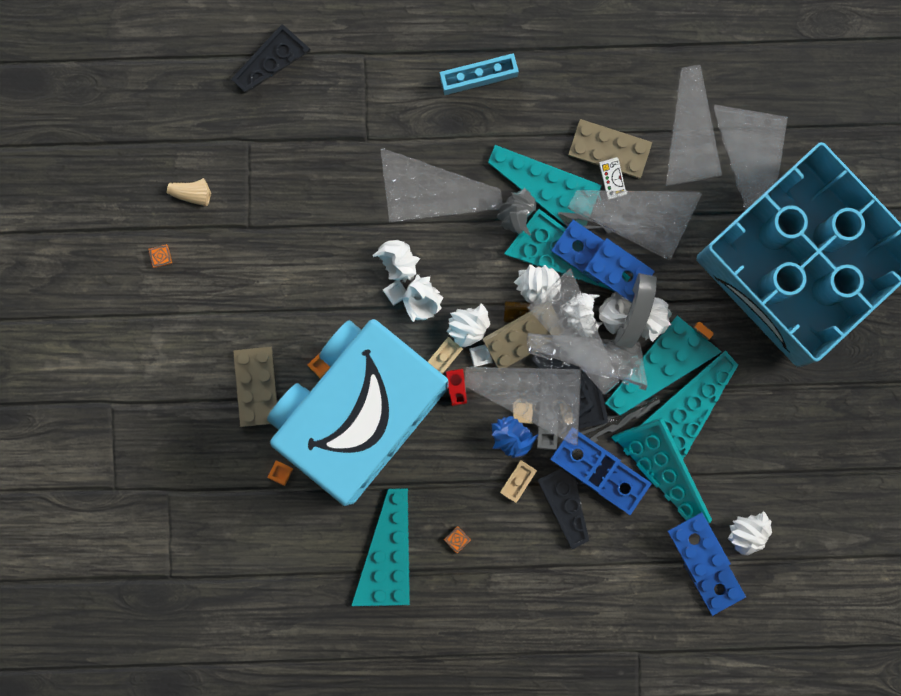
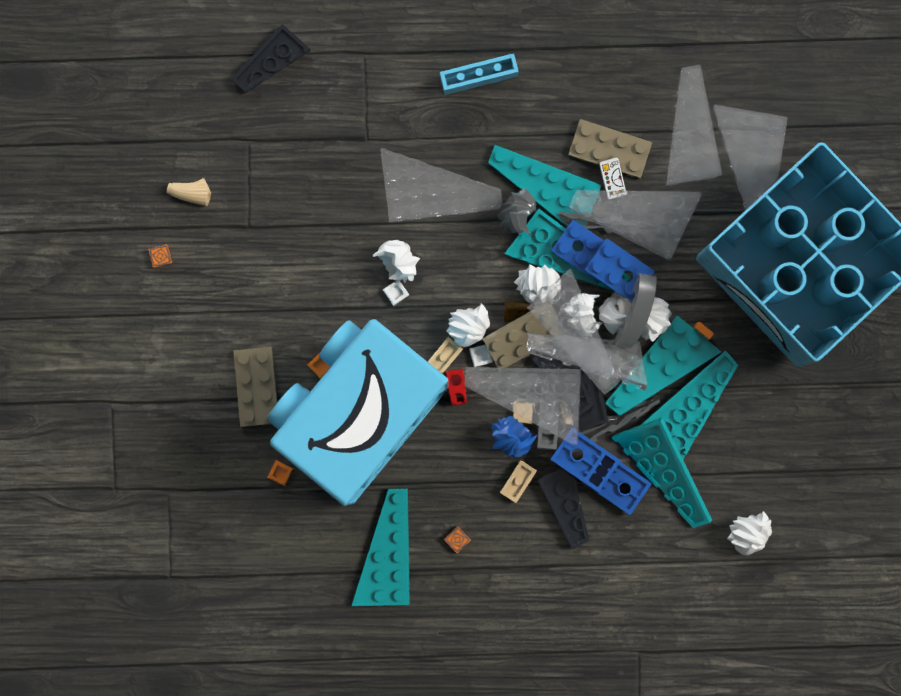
(421, 299): white hair -> none
(706, 563): blue bracket -> none

